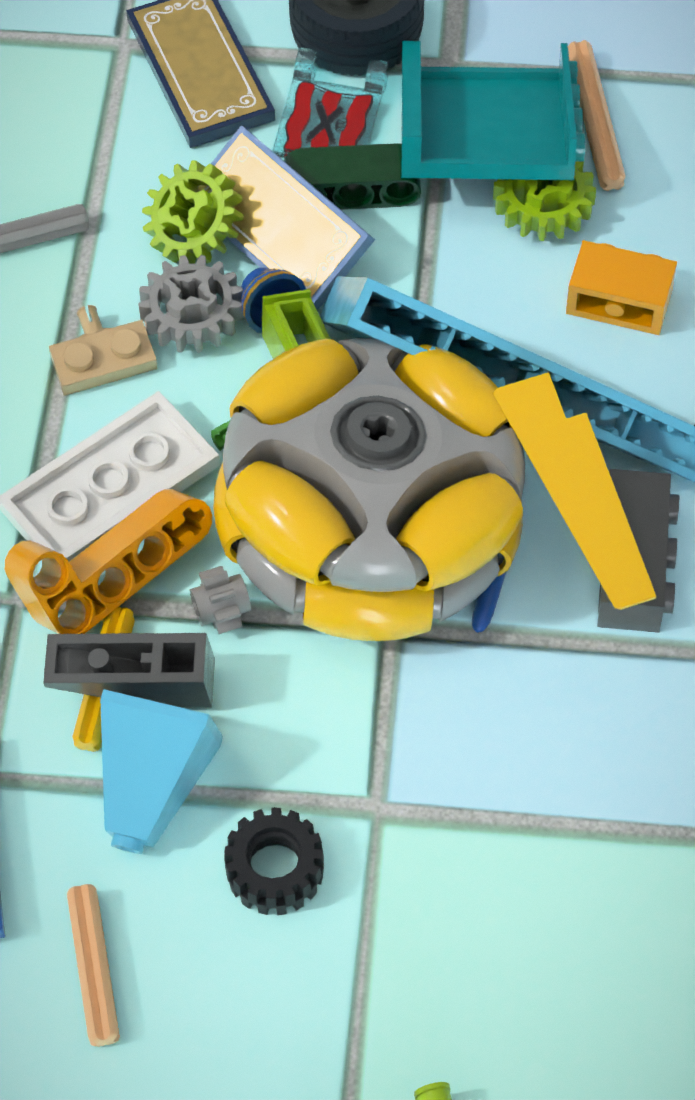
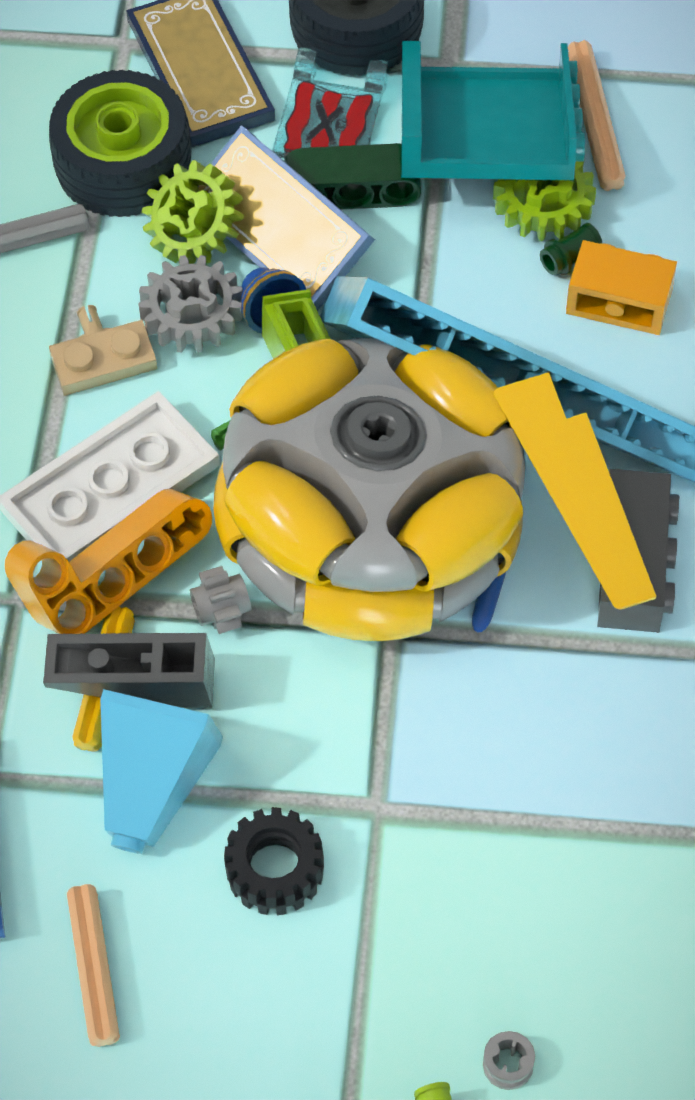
(116, 139): none -> black wheel
(515, 1042): none -> light grey bush
(560, 255): none -> dark green pin

